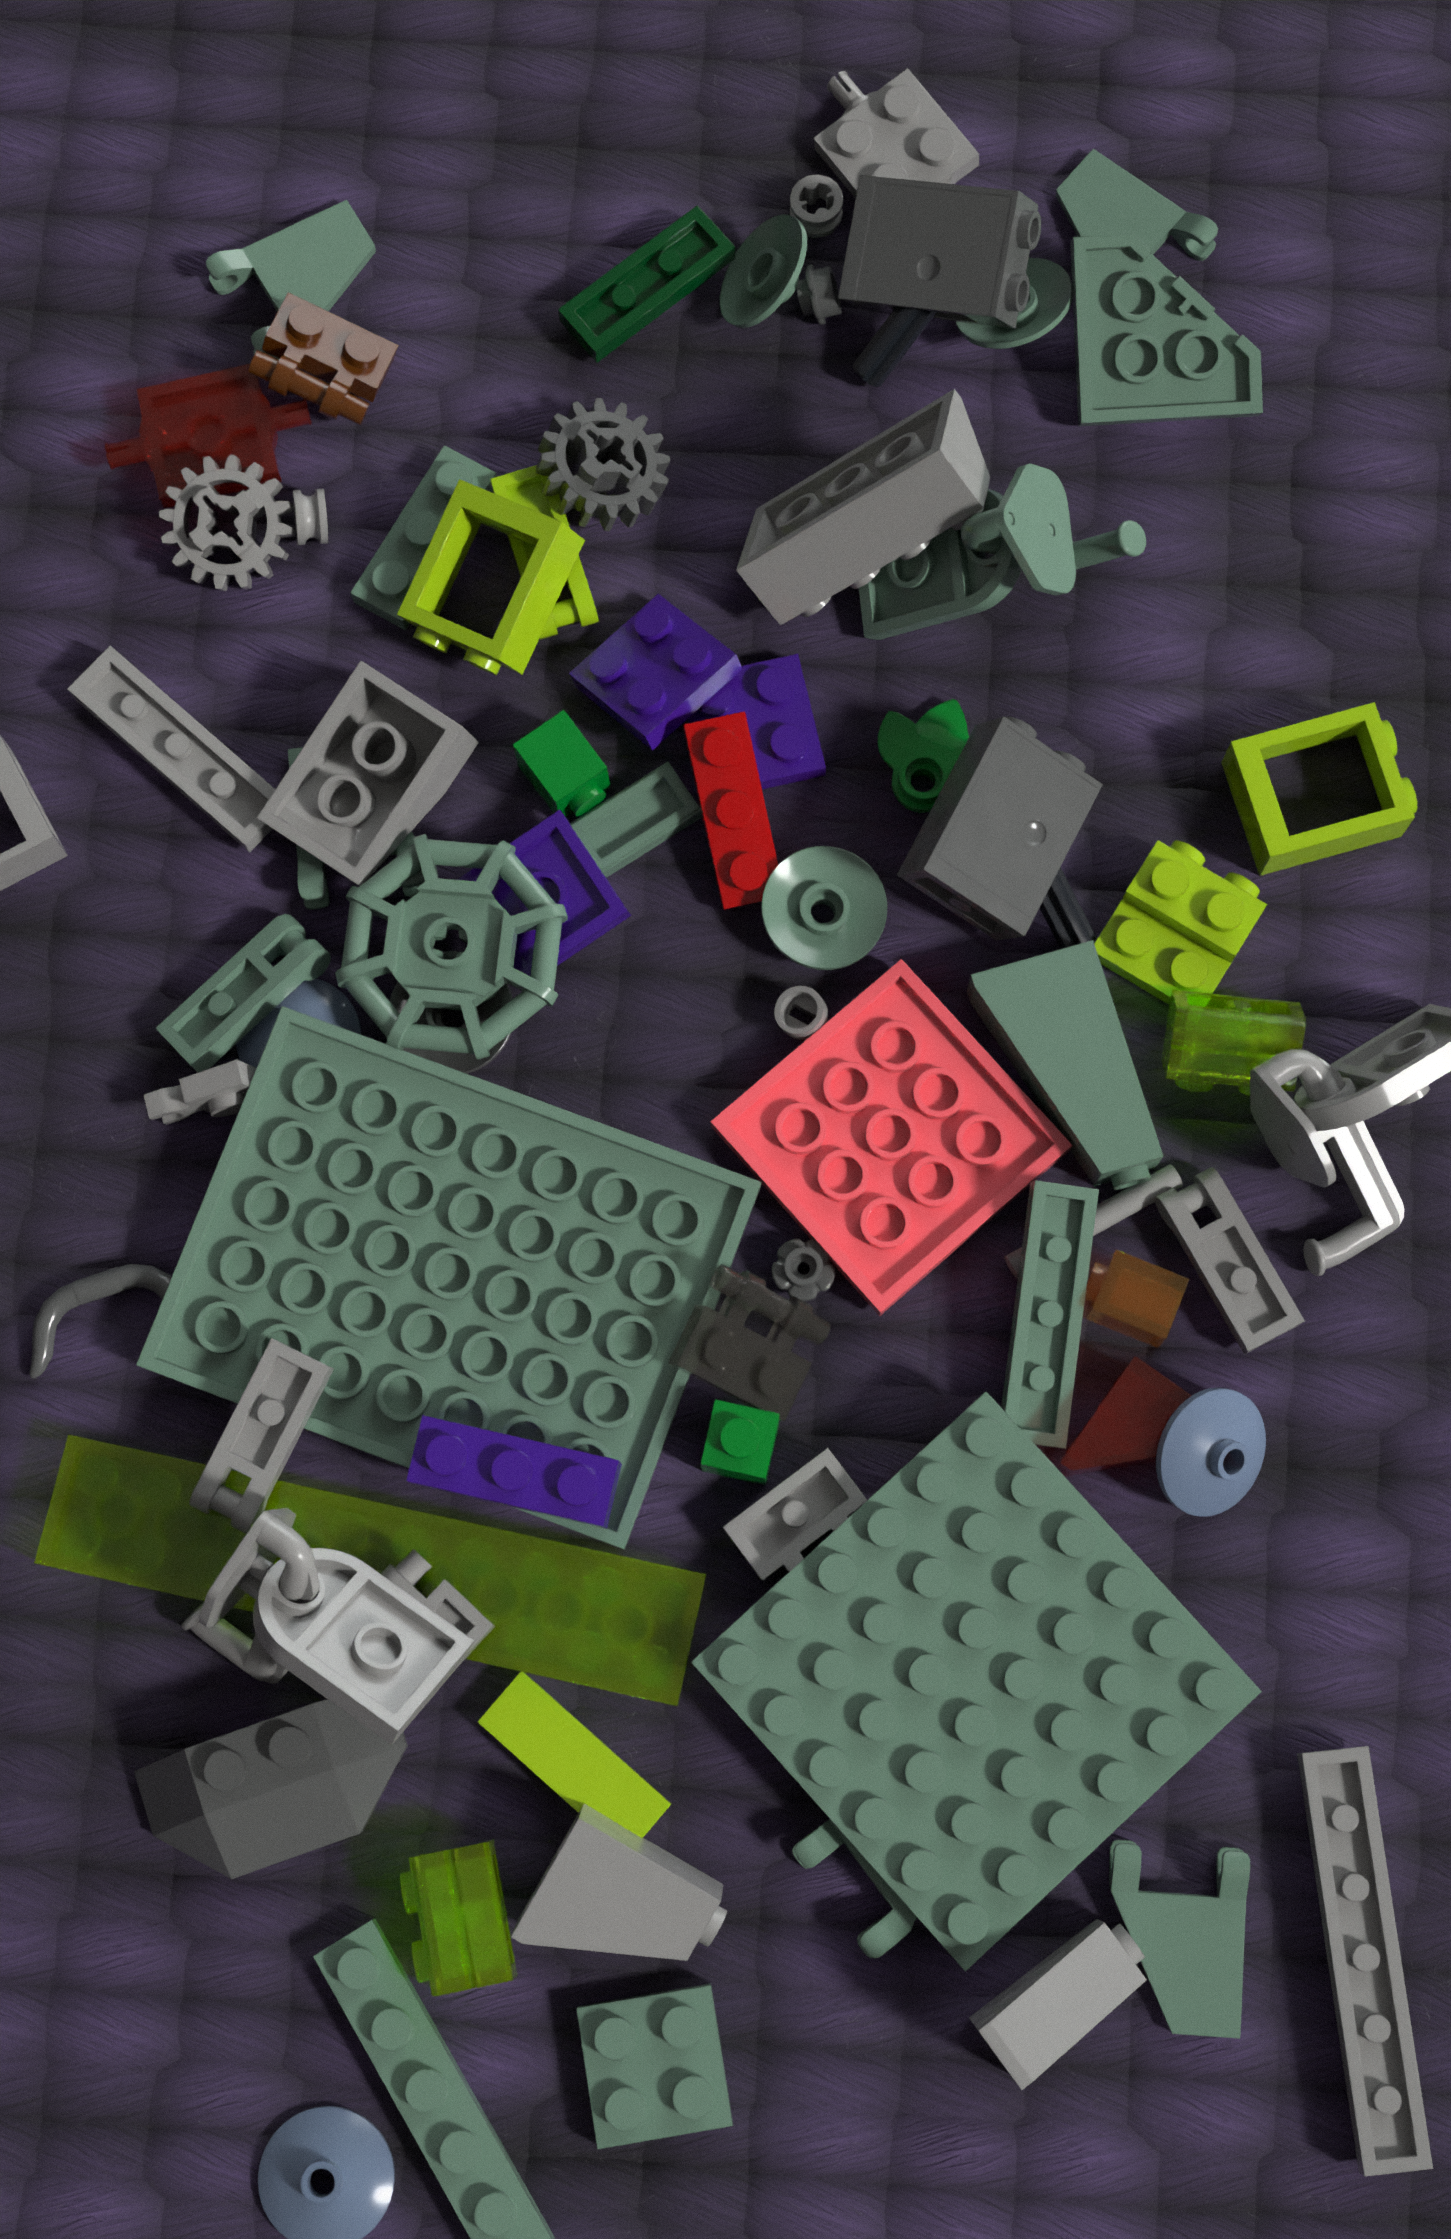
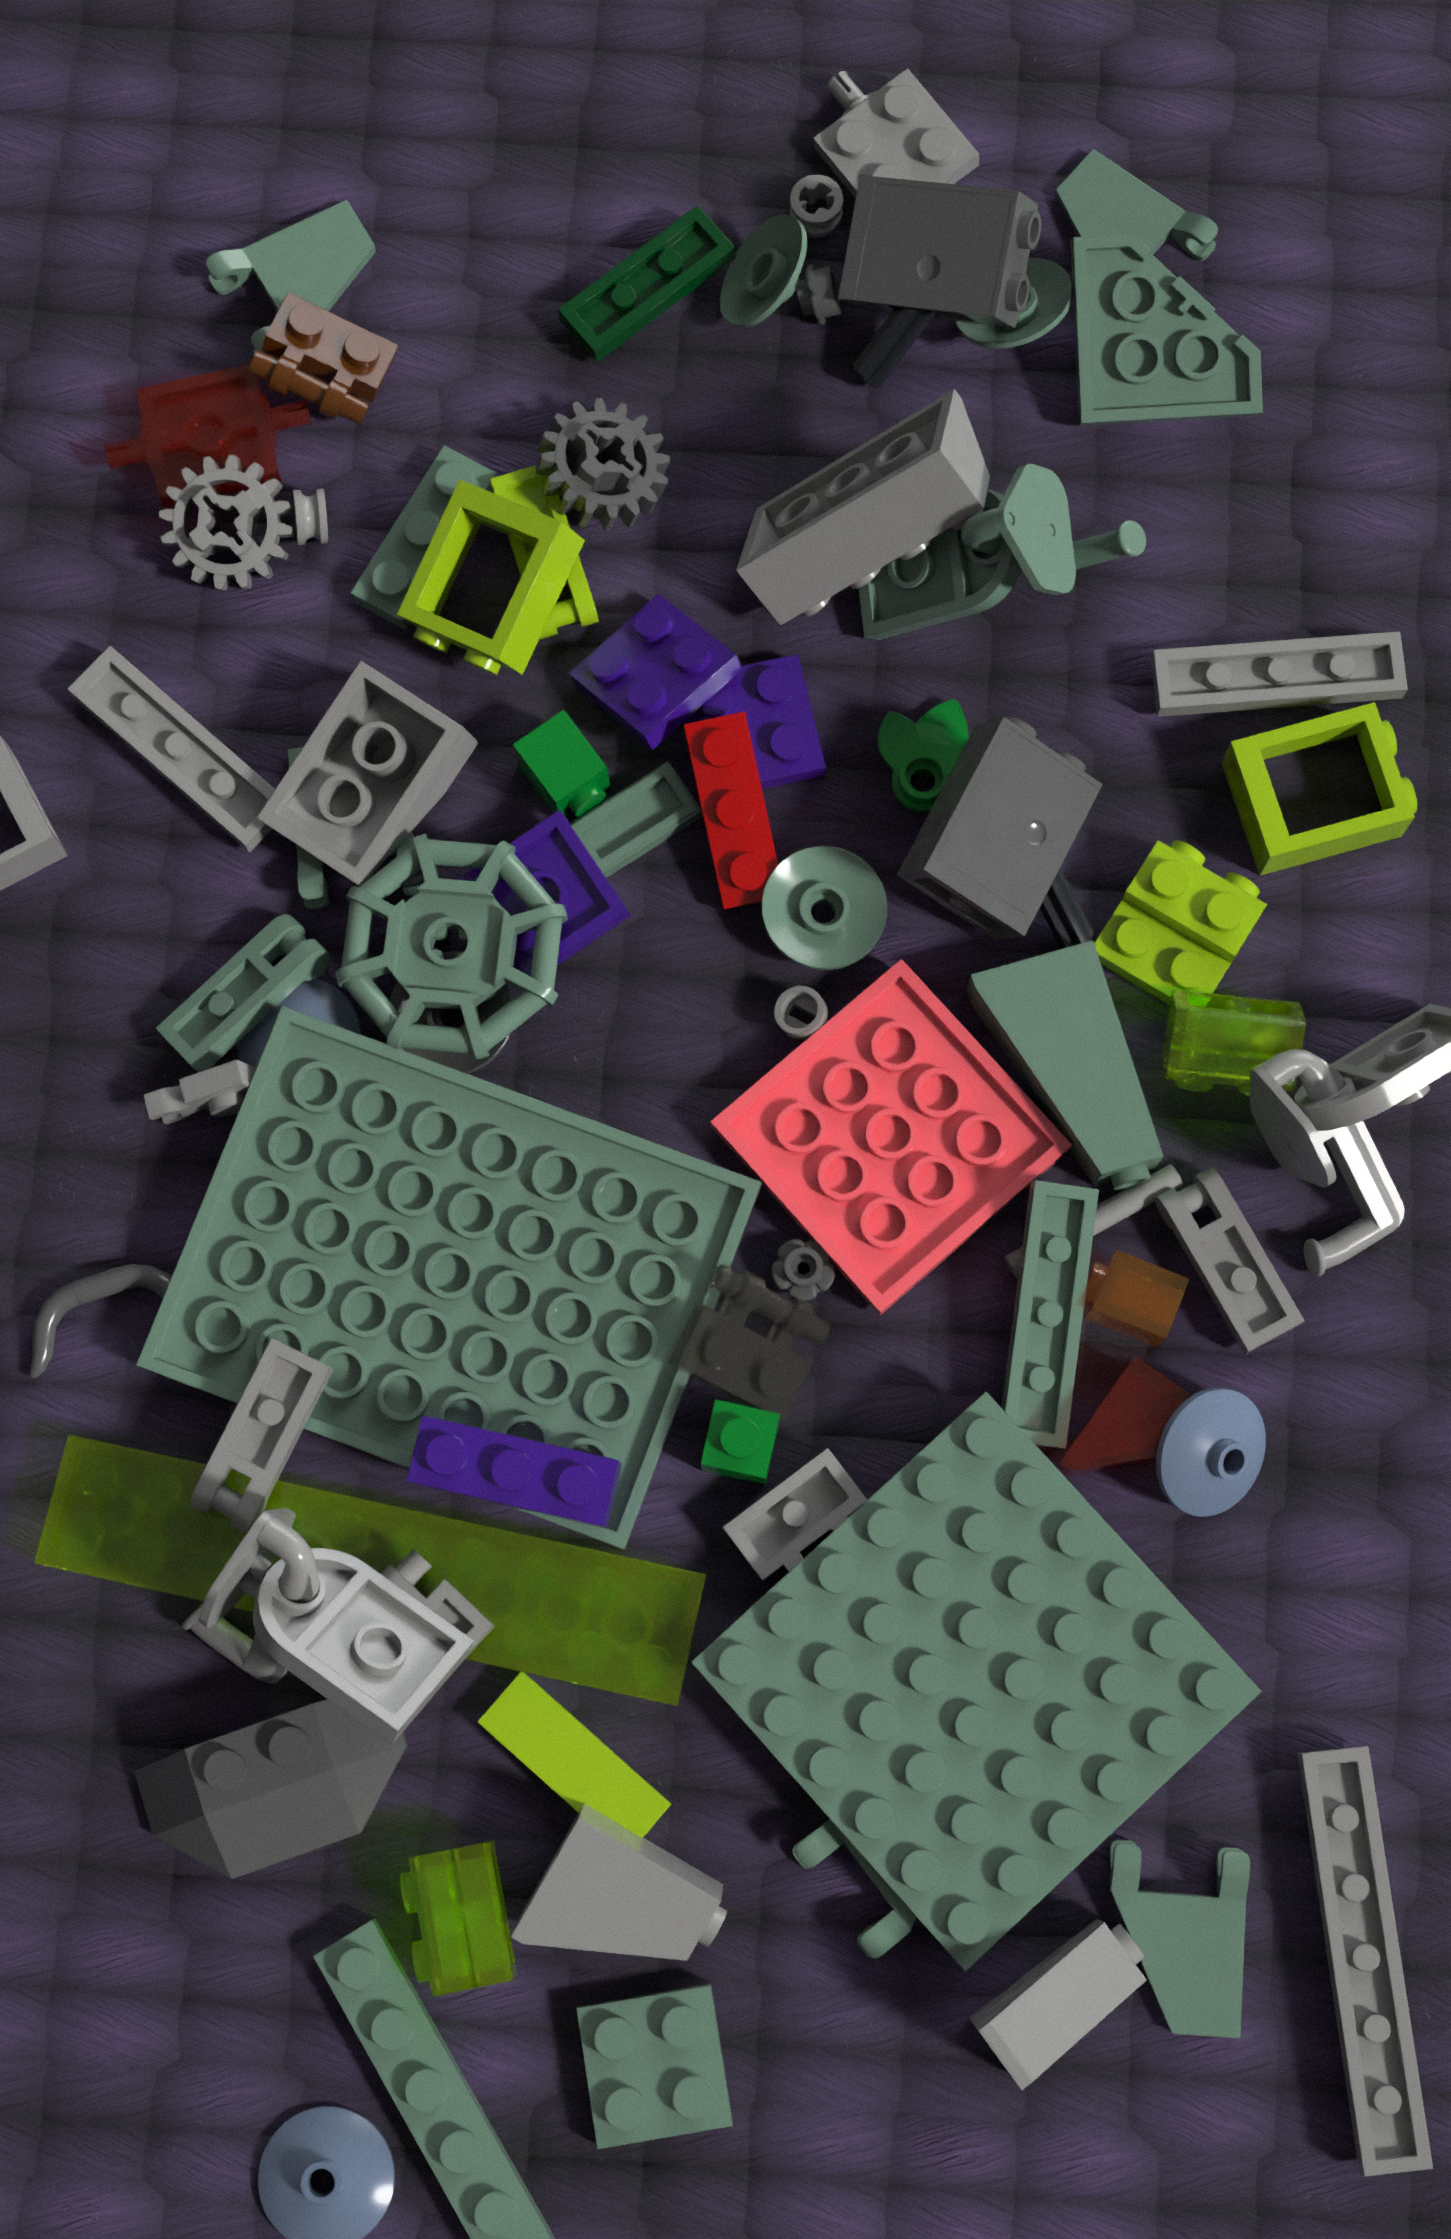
(1278, 674): none -> light grey plate

